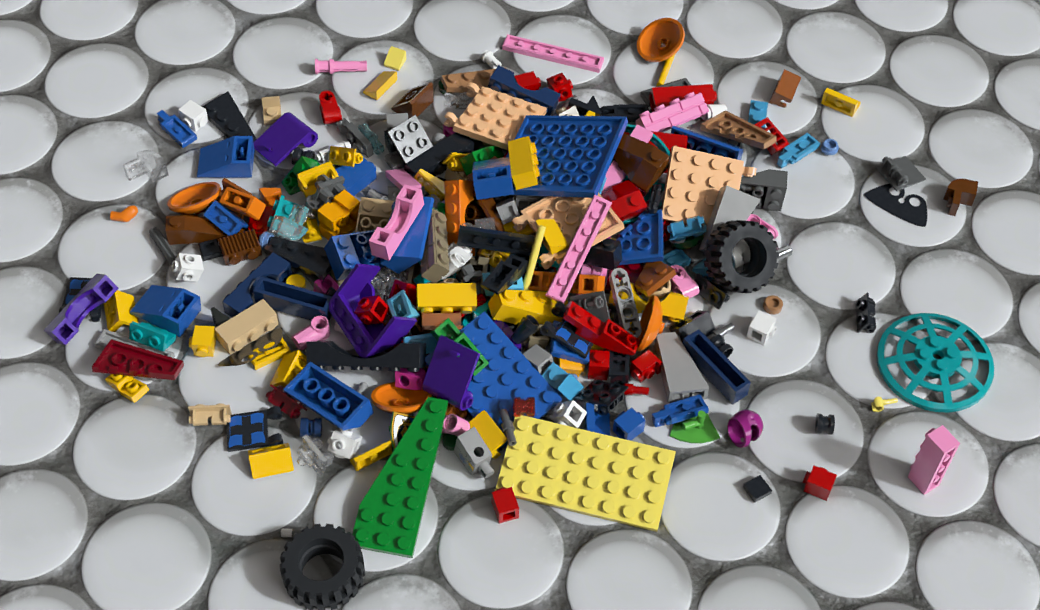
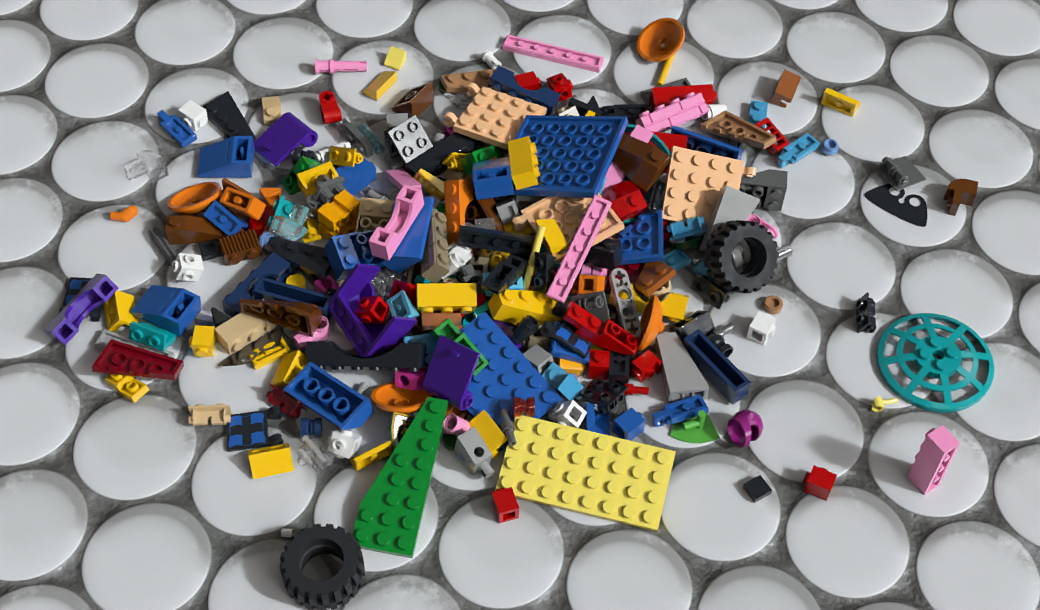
(288, 314): none -> reddish brown wedge
(542, 264): none -> black hinge
(683, 283): bright pink piece -> none
(824, 424): black wheel -> none

